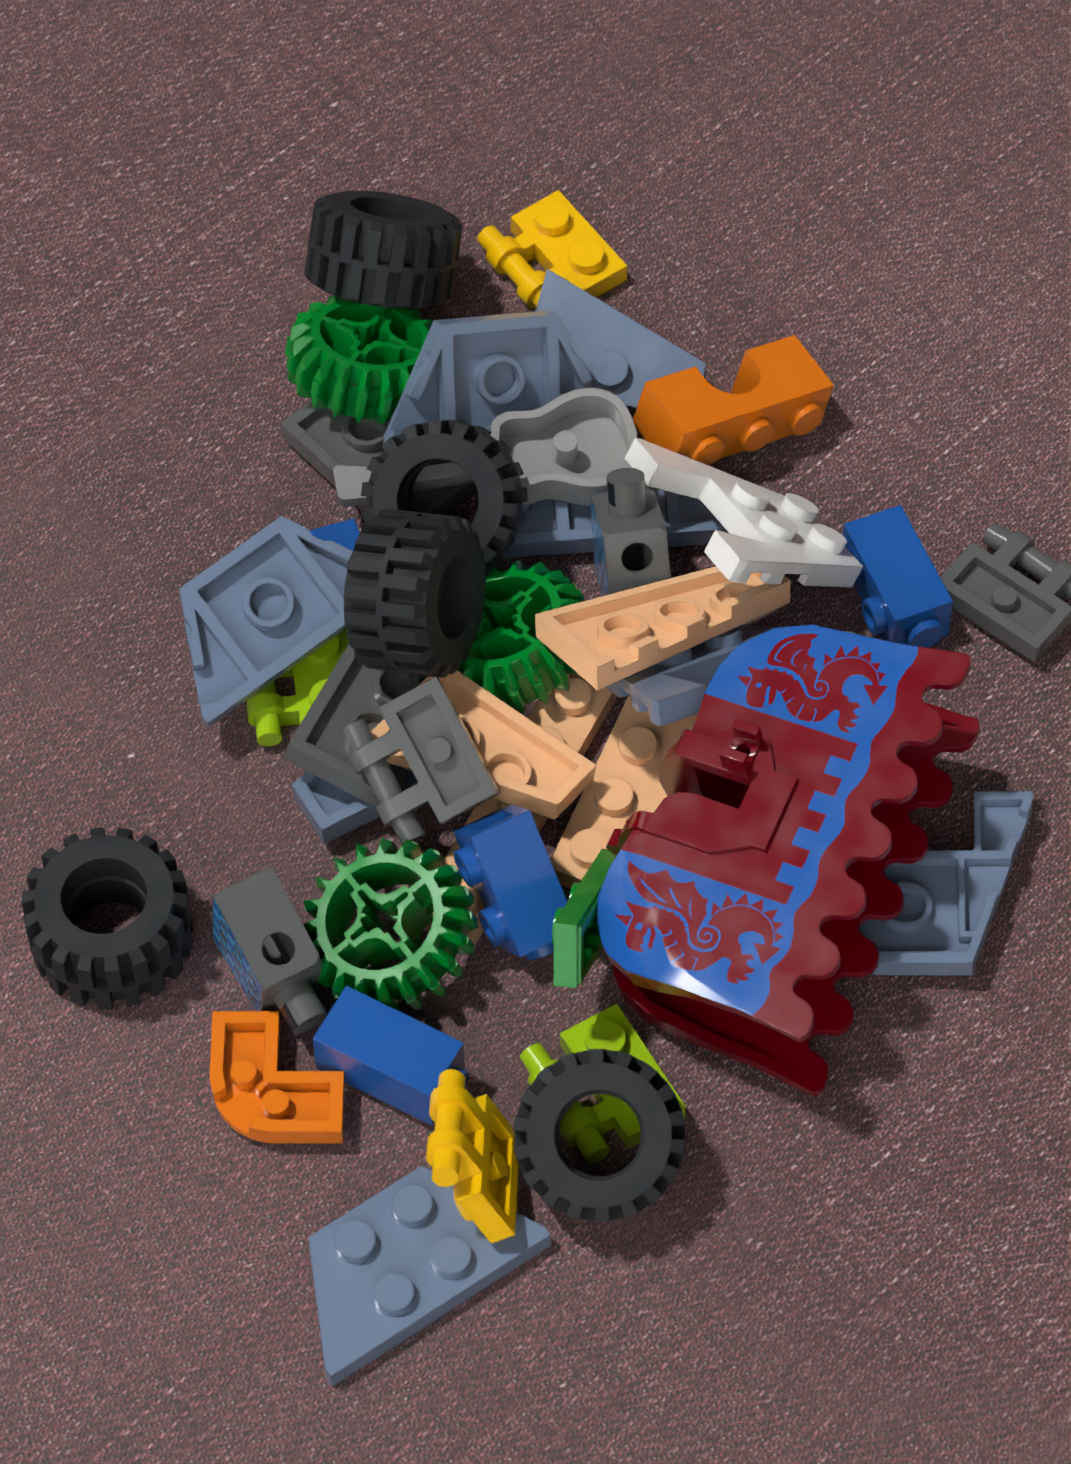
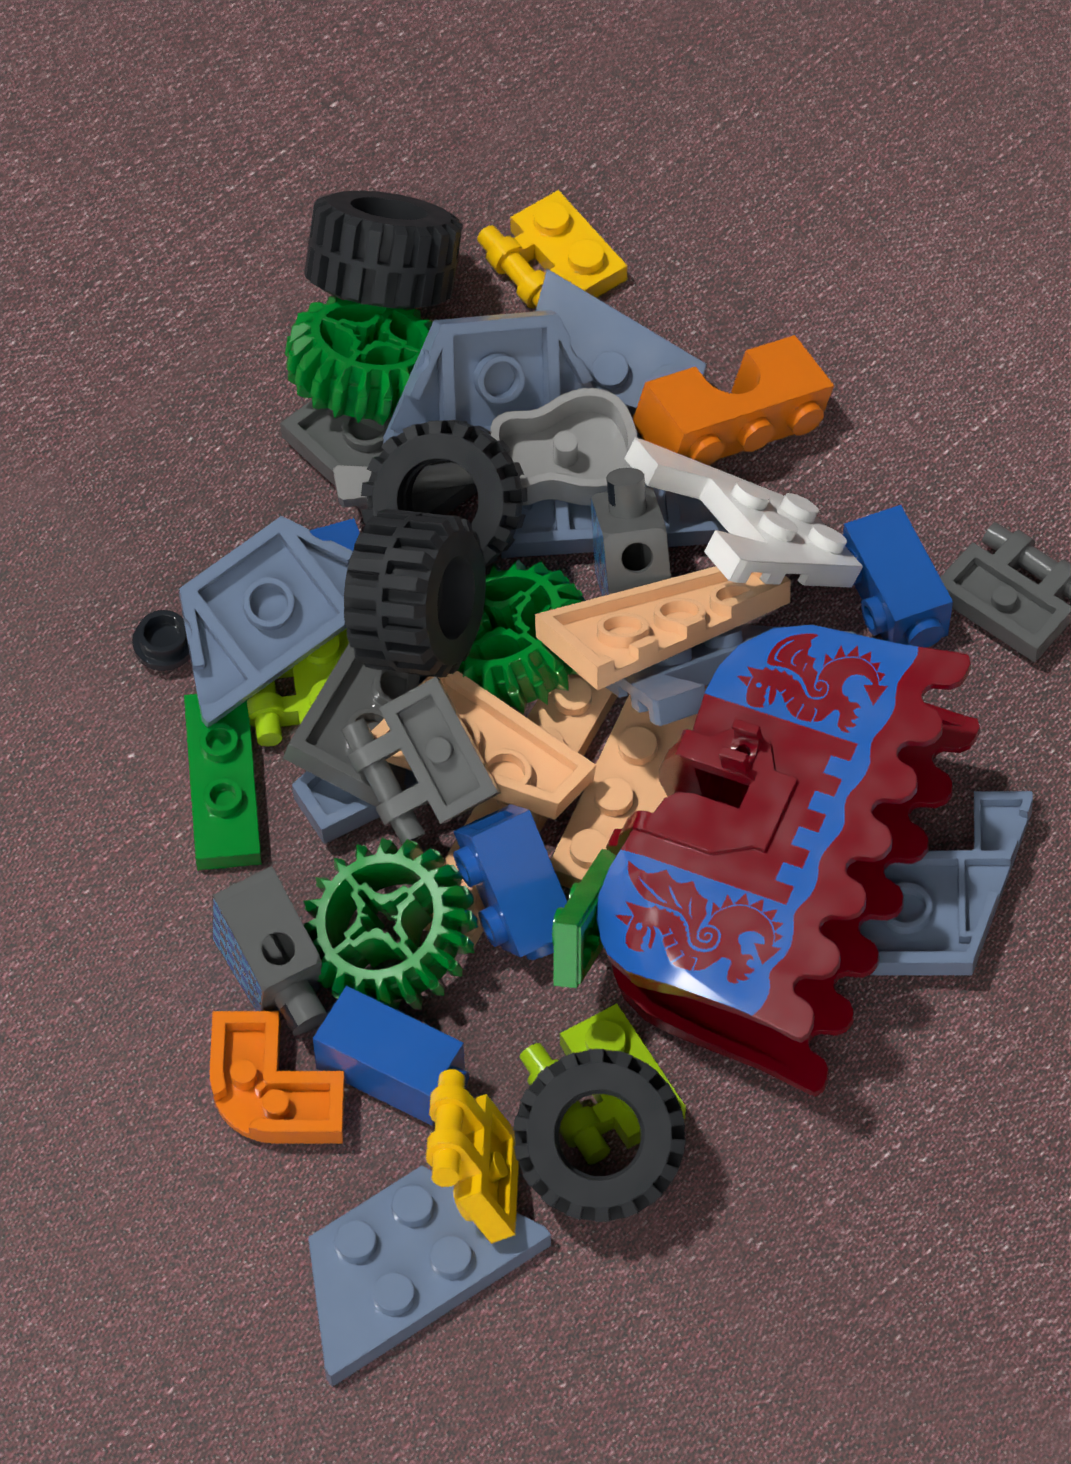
(100, 873): black tyre -> none
(161, 641): none -> black plate
(222, 789): none -> green plate

